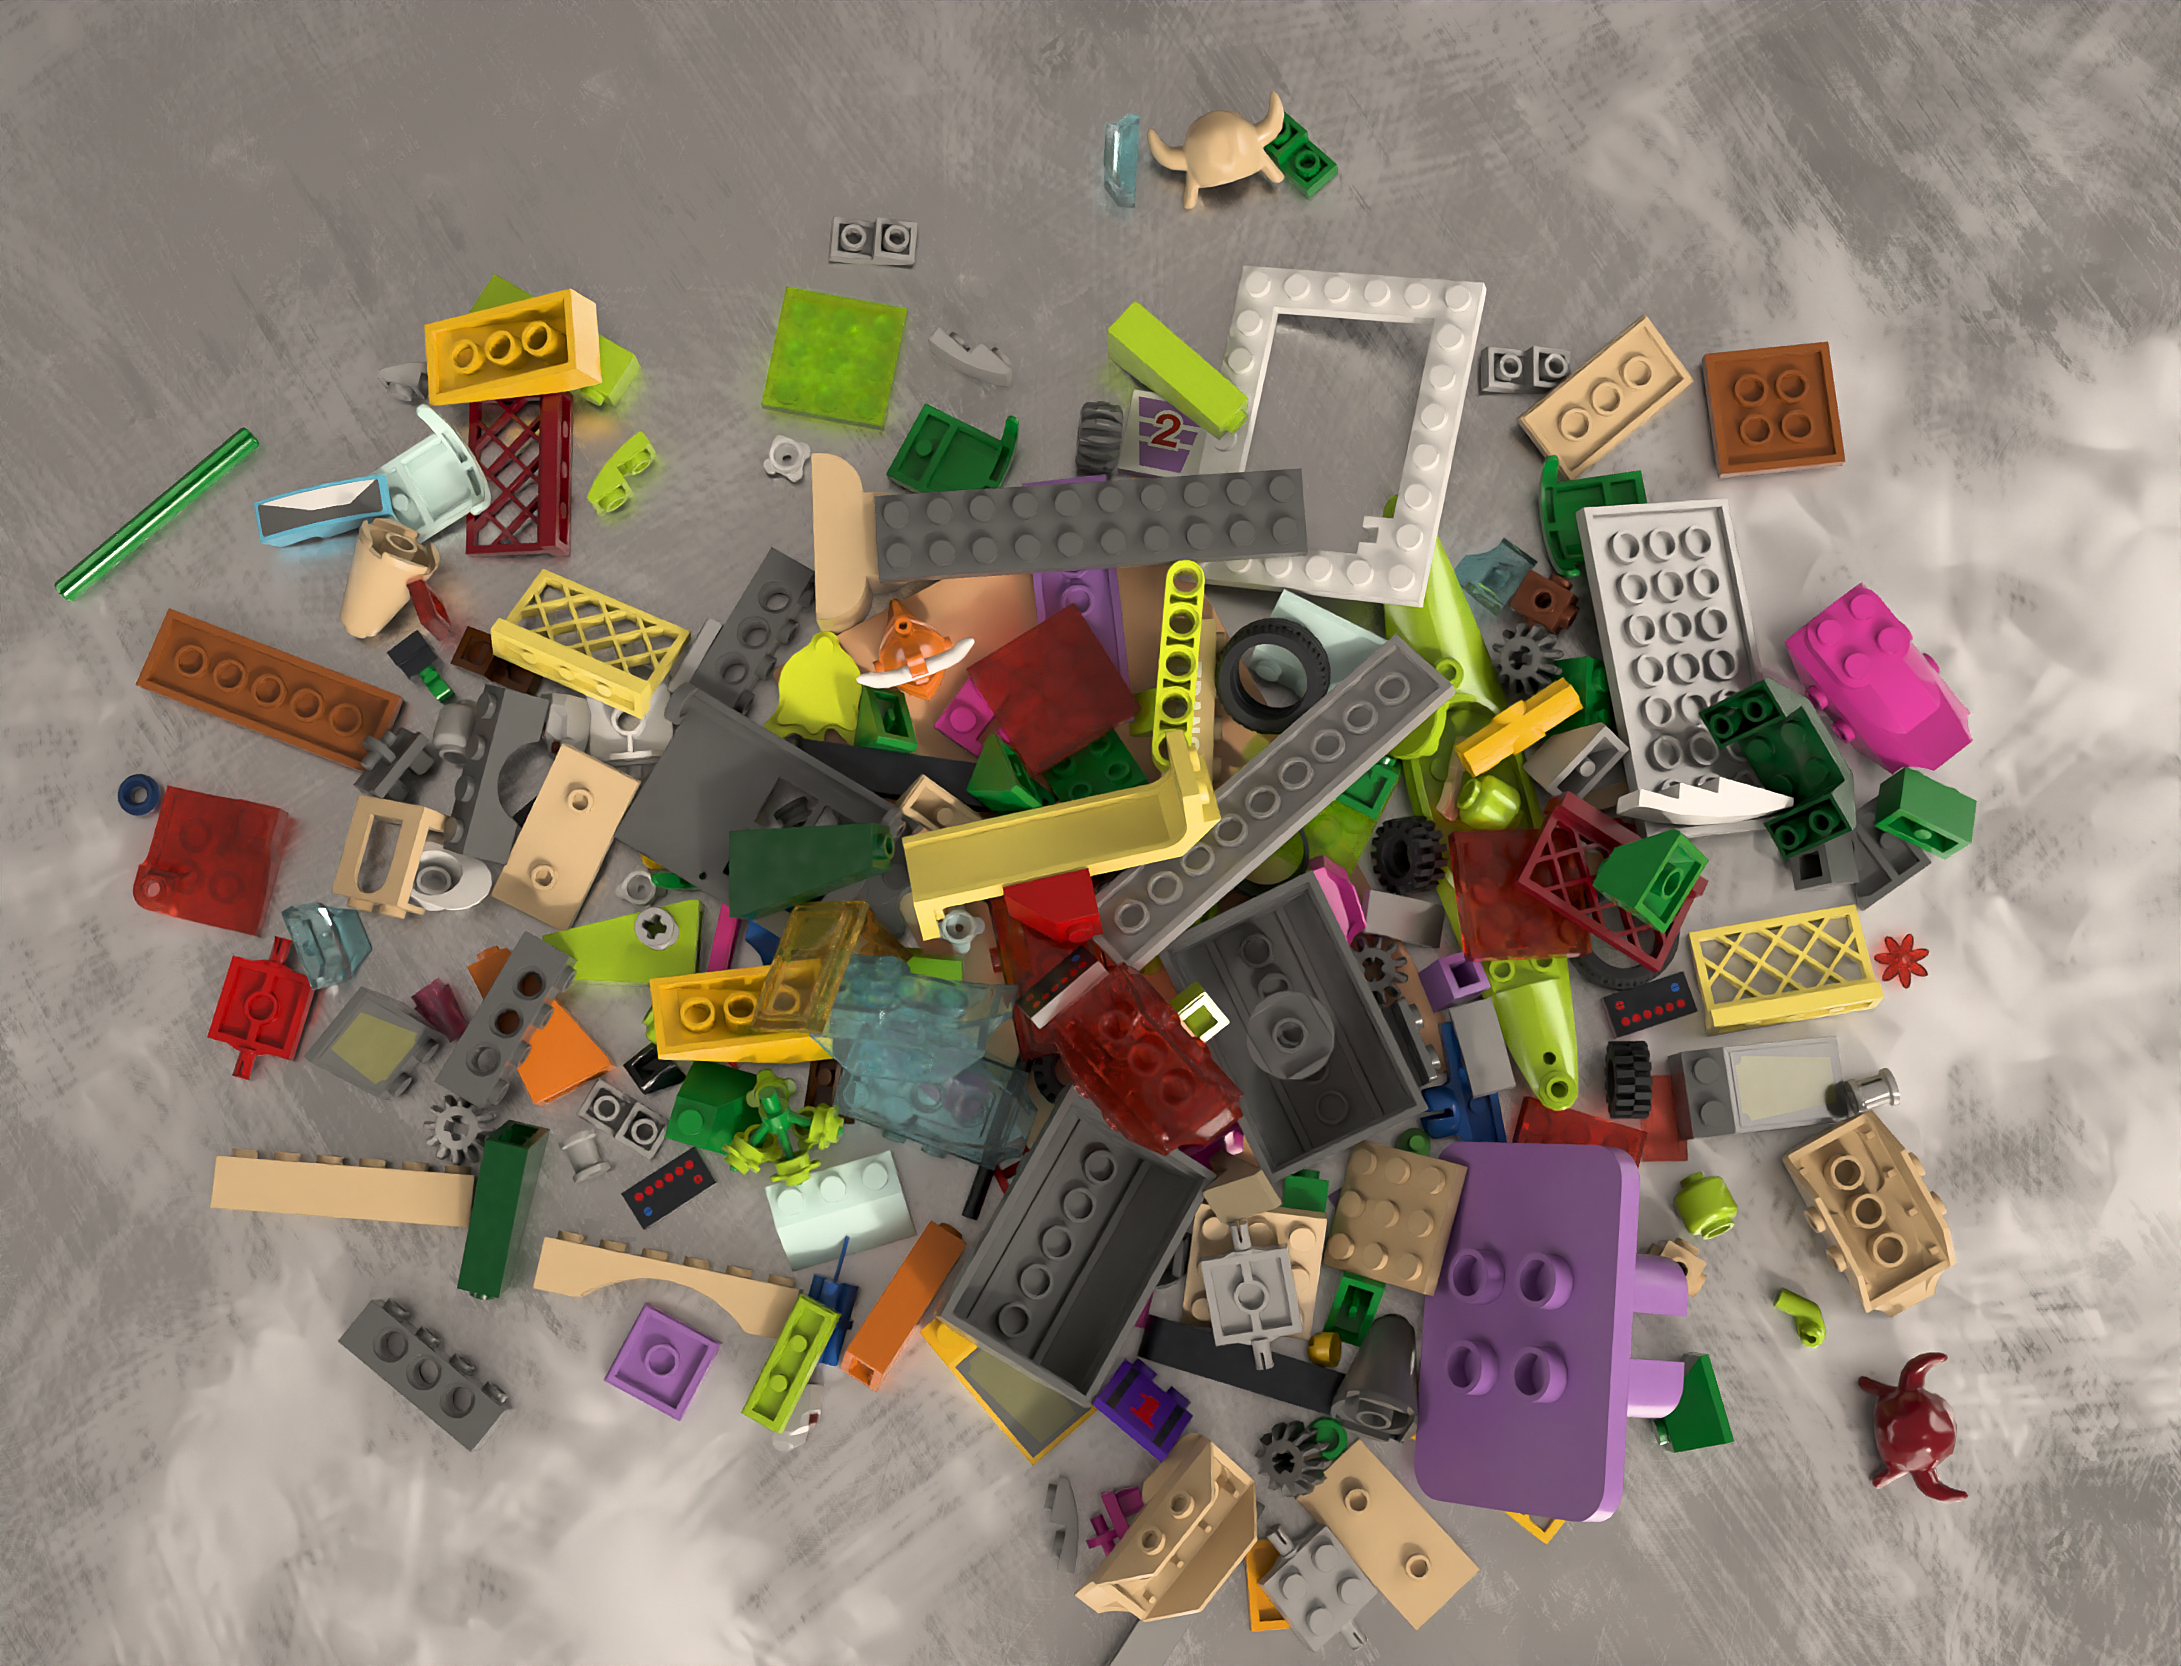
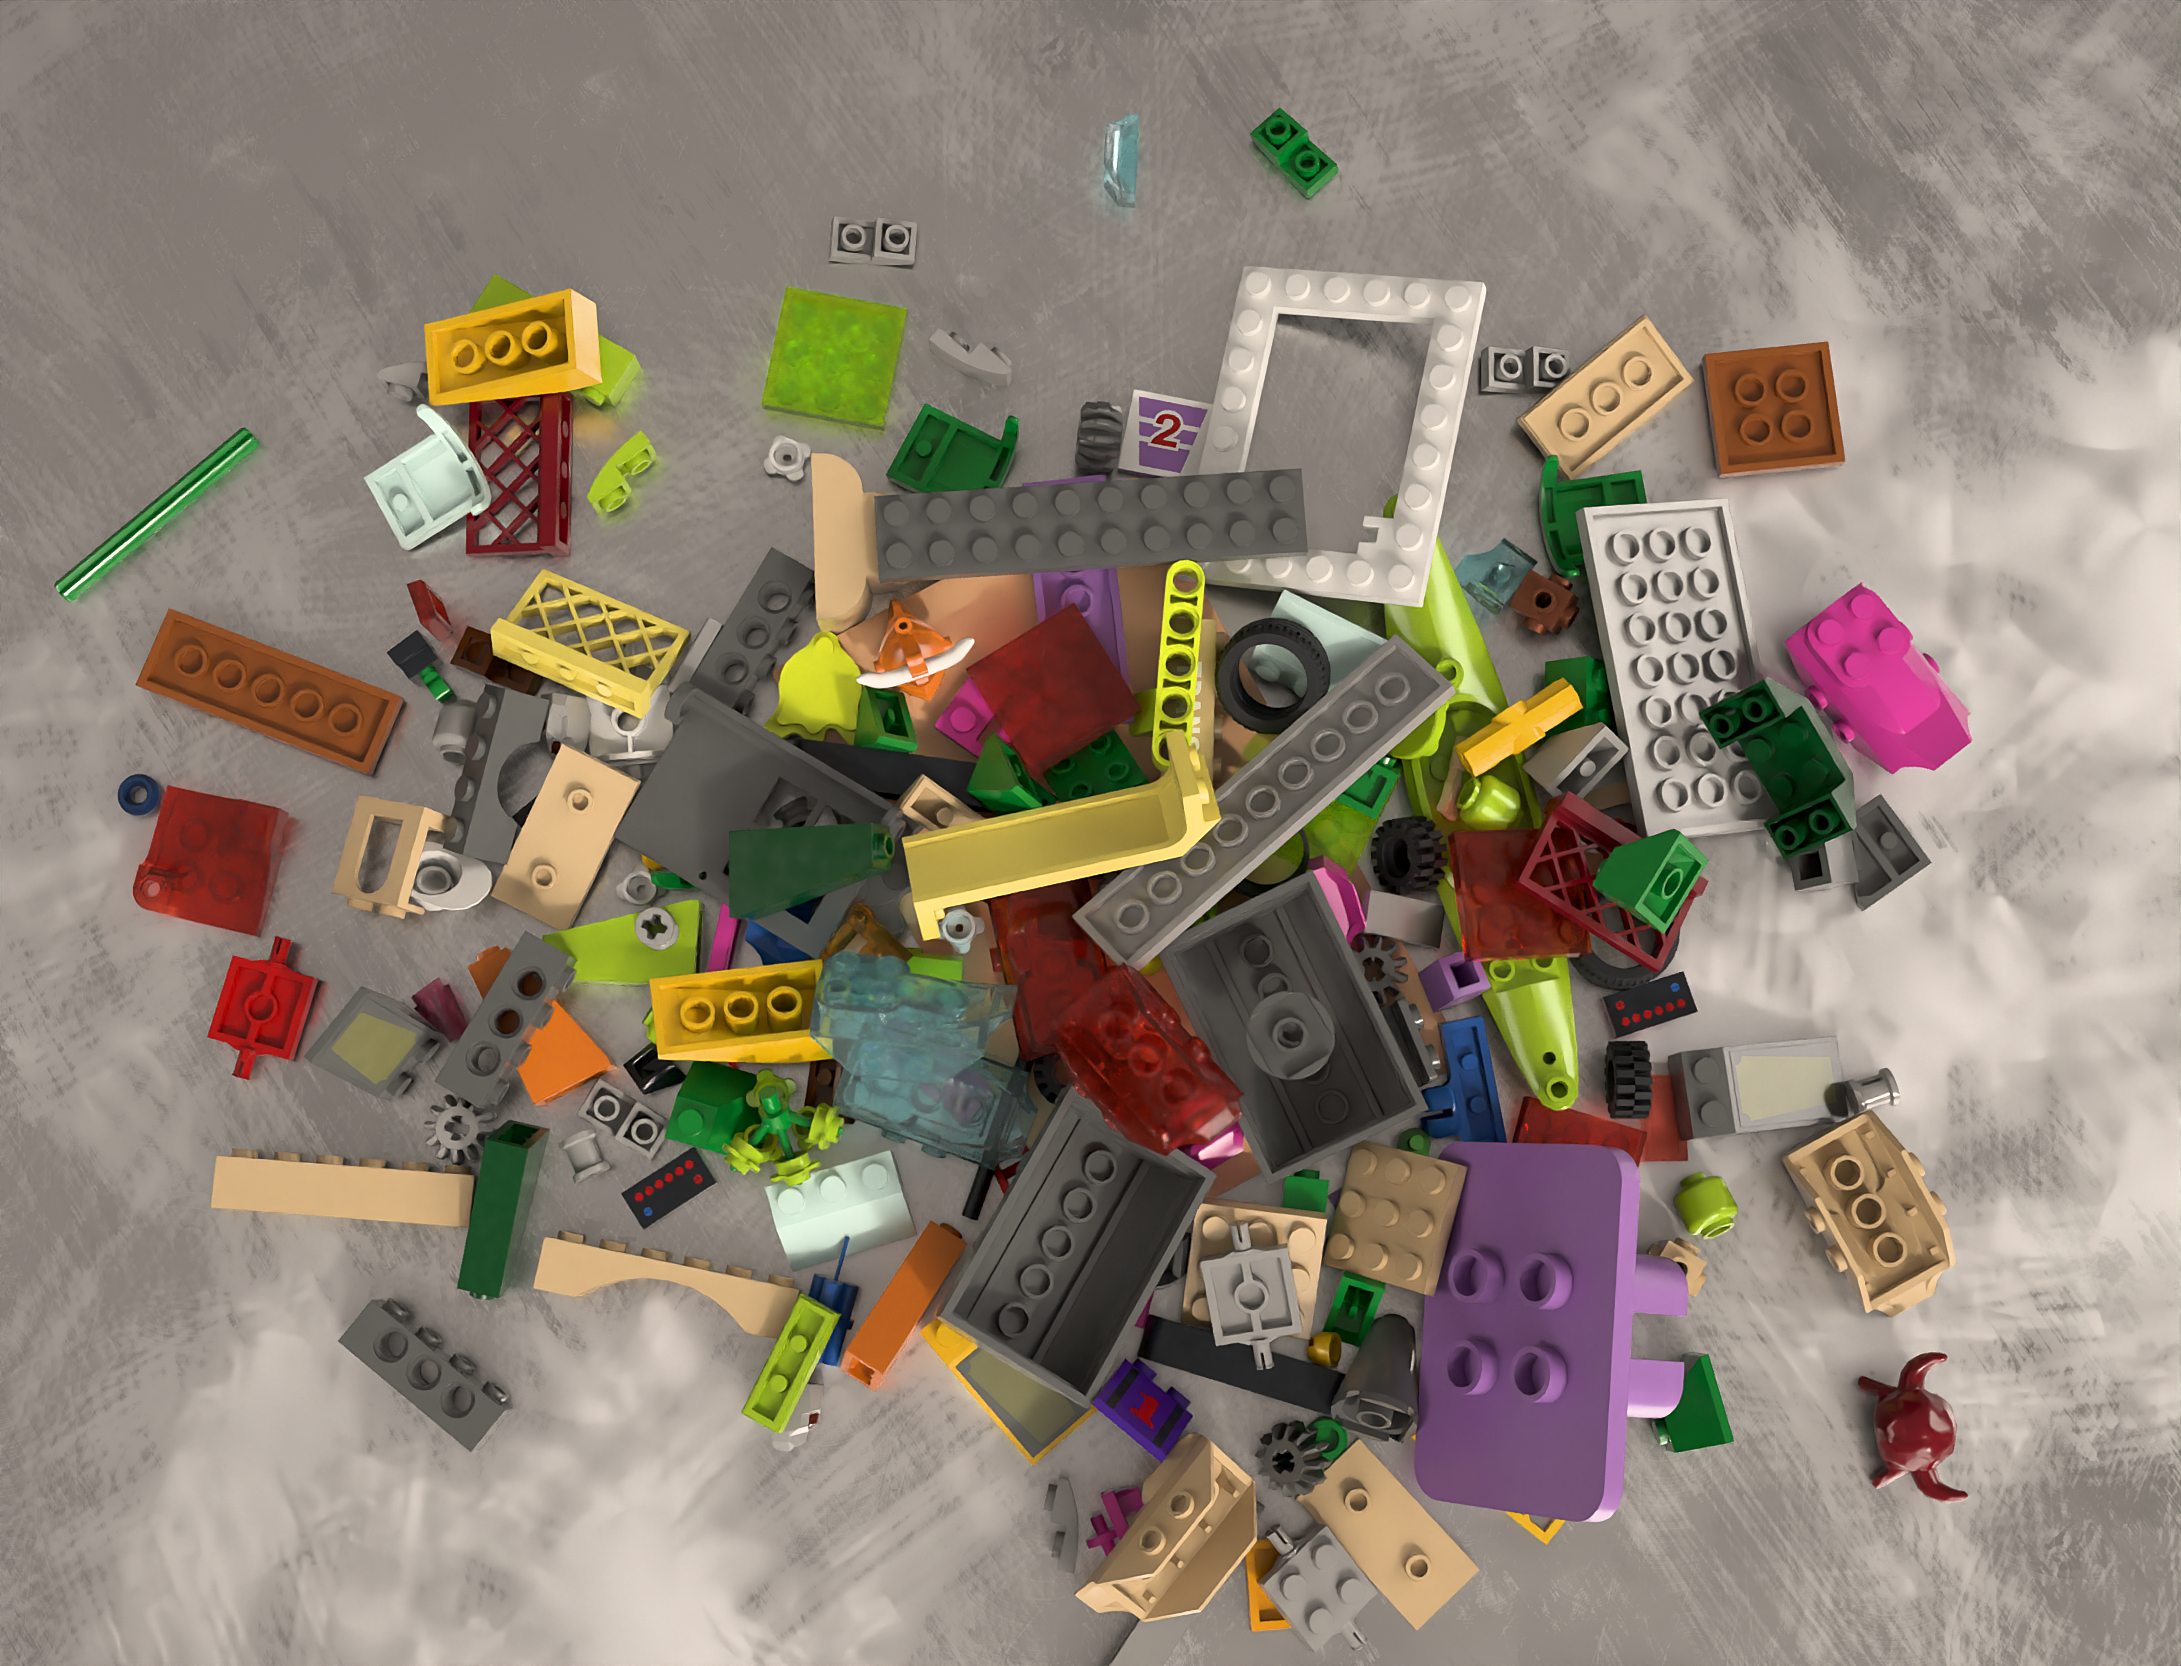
(322, 510): slope -> none
(327, 942): clear light blue slope -> none
(380, 569): tan cone -> none
(389, 760): dark grey hips -> none
(663, 1361): medium lavender tile -> none
(809, 966): clear yellow piece -> none
(1057, 906): red slope -> none
(1060, 986): tile -> none
(1175, 372): lime slope -> none
(1198, 1012): lime slope -> none
(1222, 149): tan piece -> none
(1238, 1189): dark tan slope -> none
(1482, 1048): light grey slope -> none
(1535, 644): dark grey gear -> none
(1708, 803): white slope -> none
(1791, 1005): light yellow fence -> none
(1806, 1316): lime arm -> none
(1895, 962): clear red plant -> none
(1925, 813): green brick -> none

